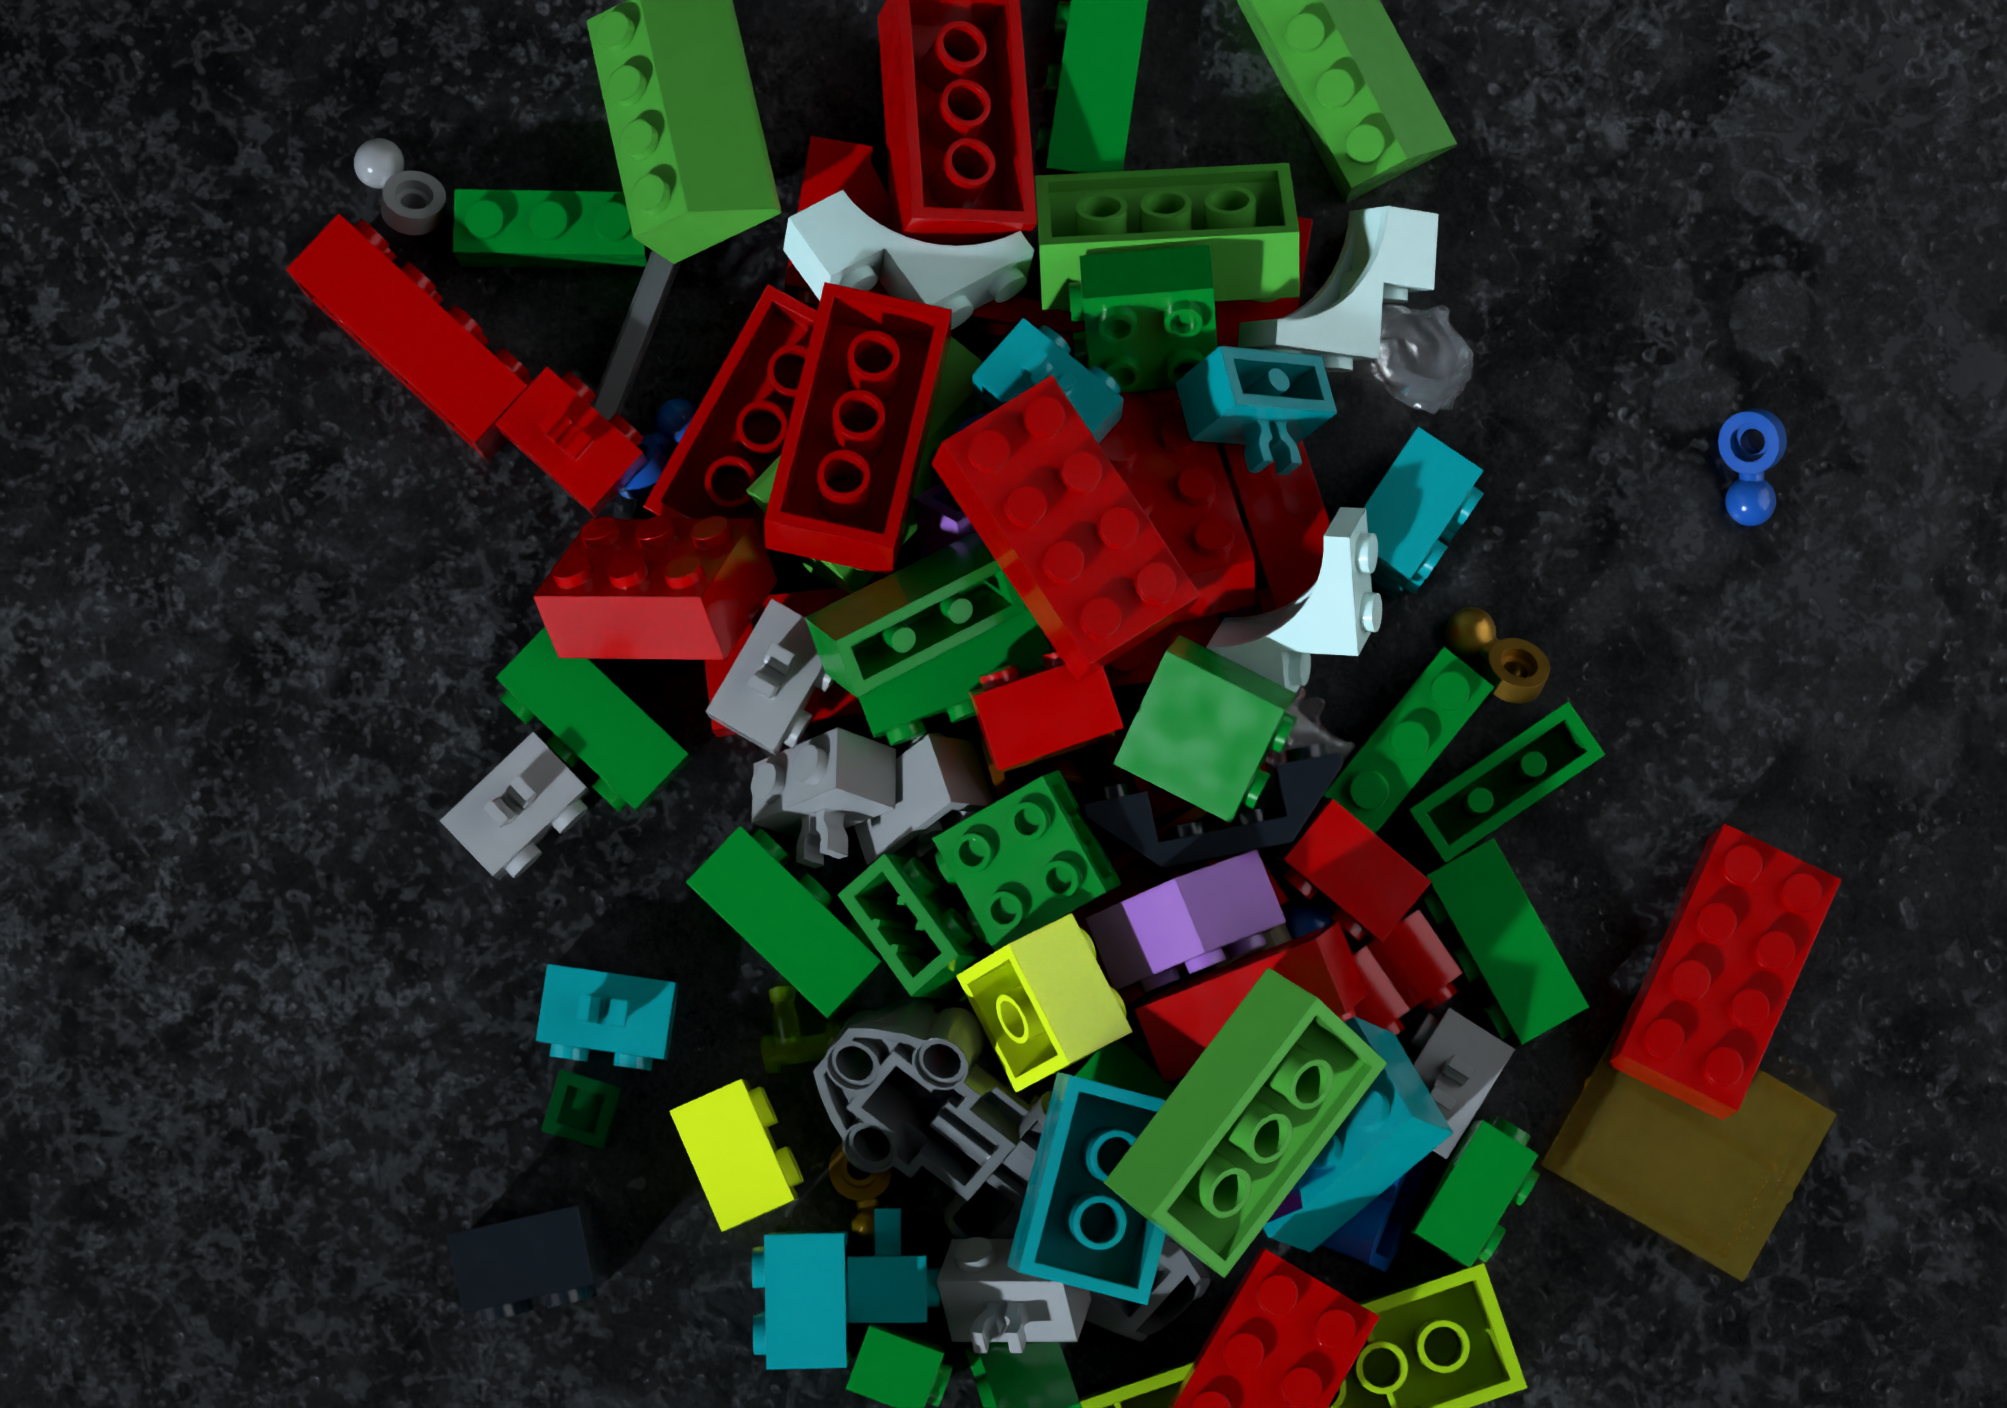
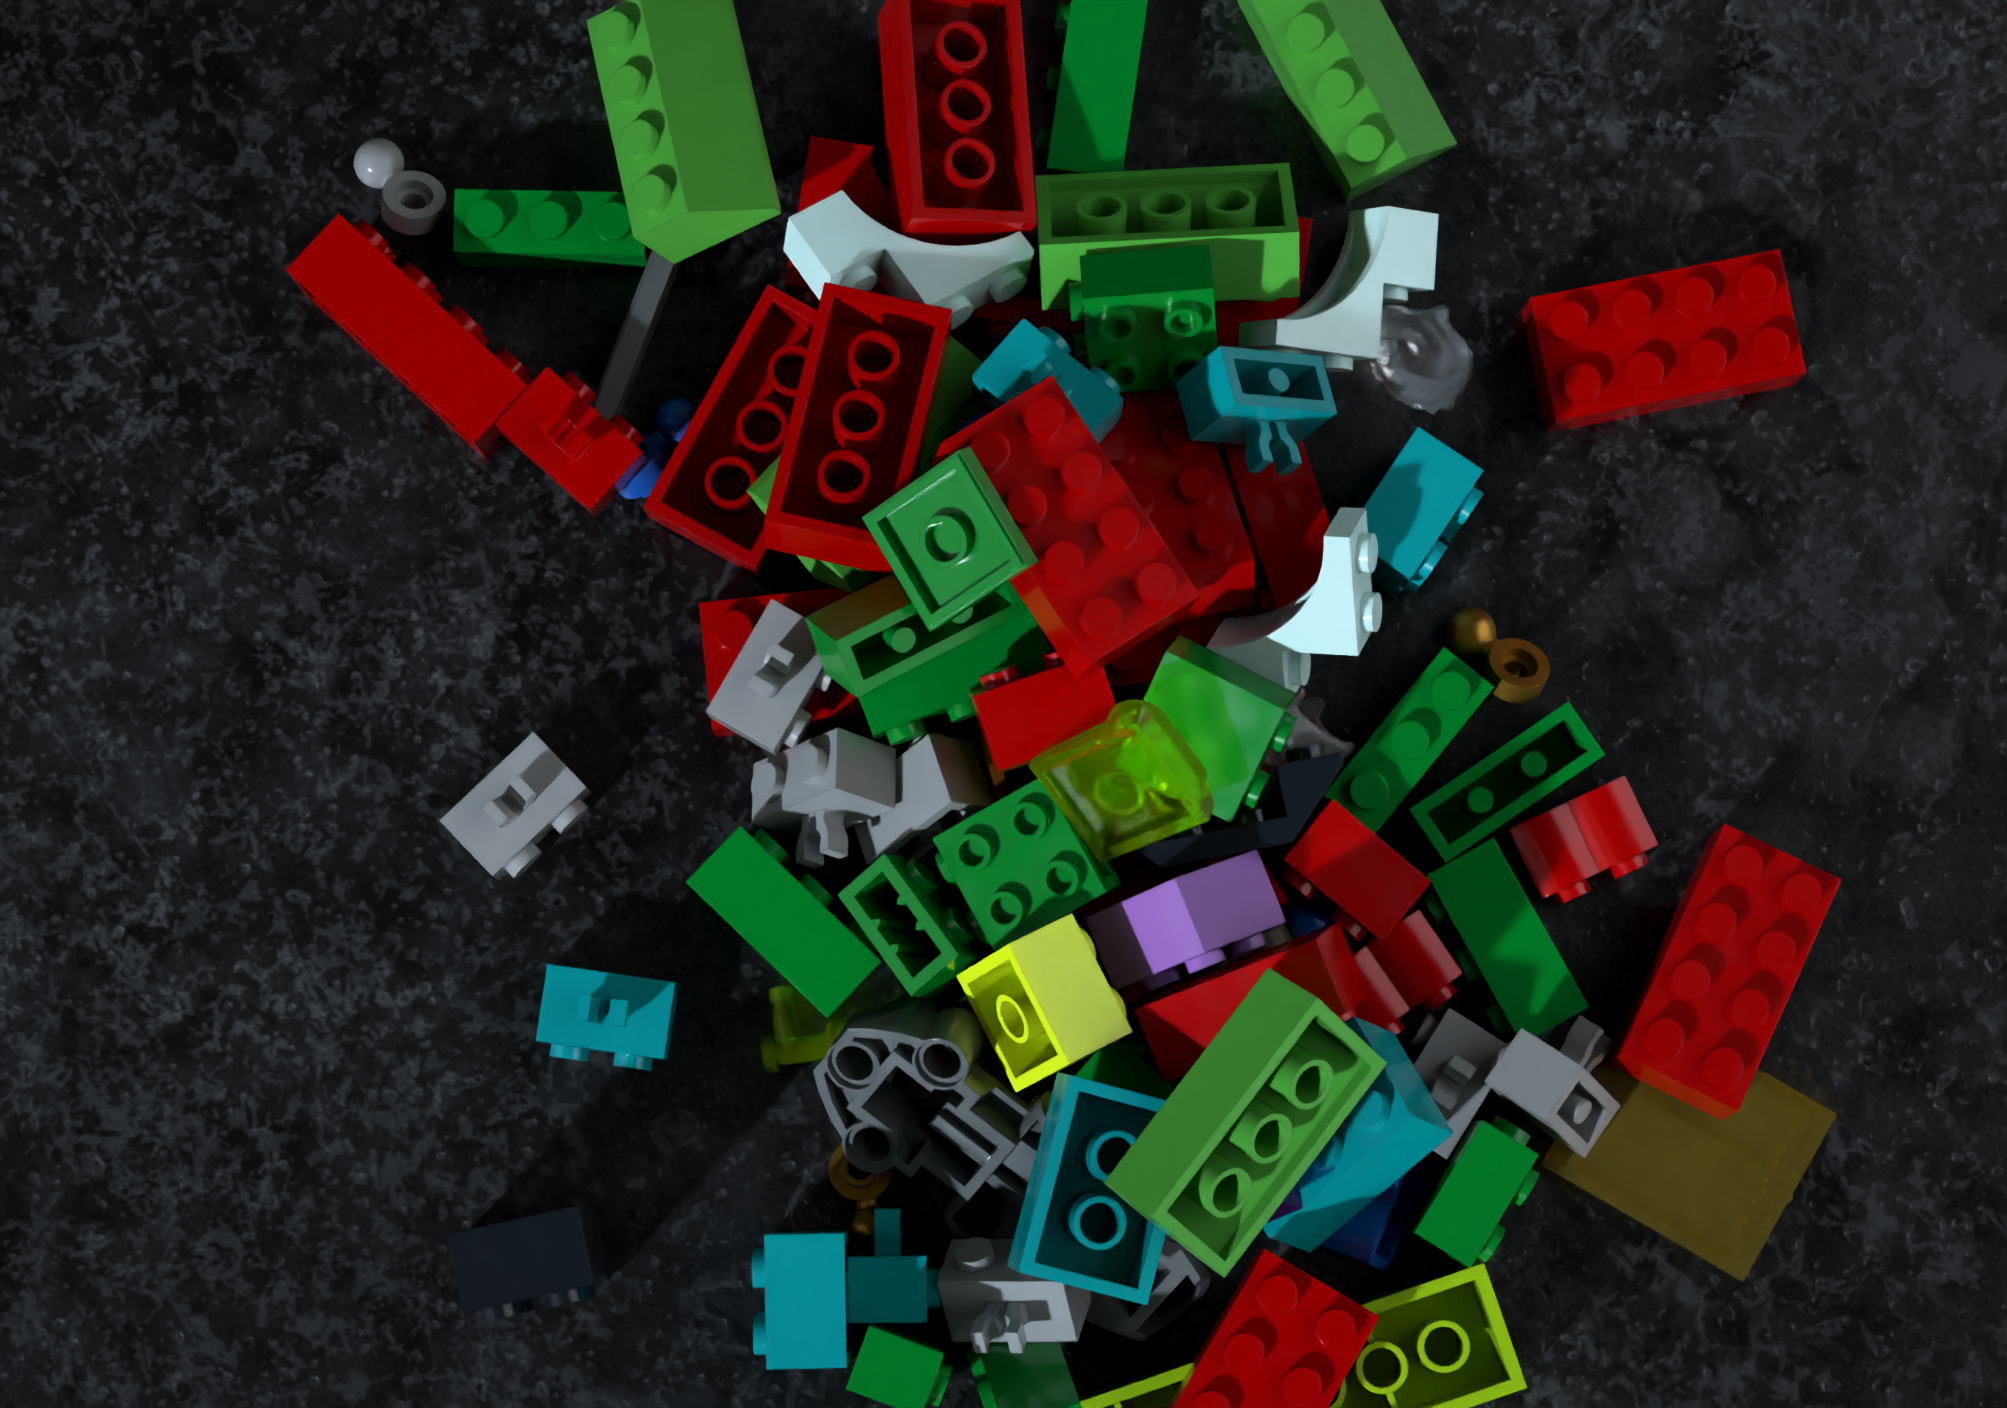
(581, 1109): dark green plate -> none
(592, 723): green brick -> none
(656, 588): red brick -> none
(736, 1153): neon yellow brick -> none
(950, 539): none -> green tile
(1126, 780): none -> clear neon green slope
(1556, 1086): none -> light grey brick
(1581, 840): none -> red brick
(1663, 341): none -> red brick
(1751, 497): blue plate -> none

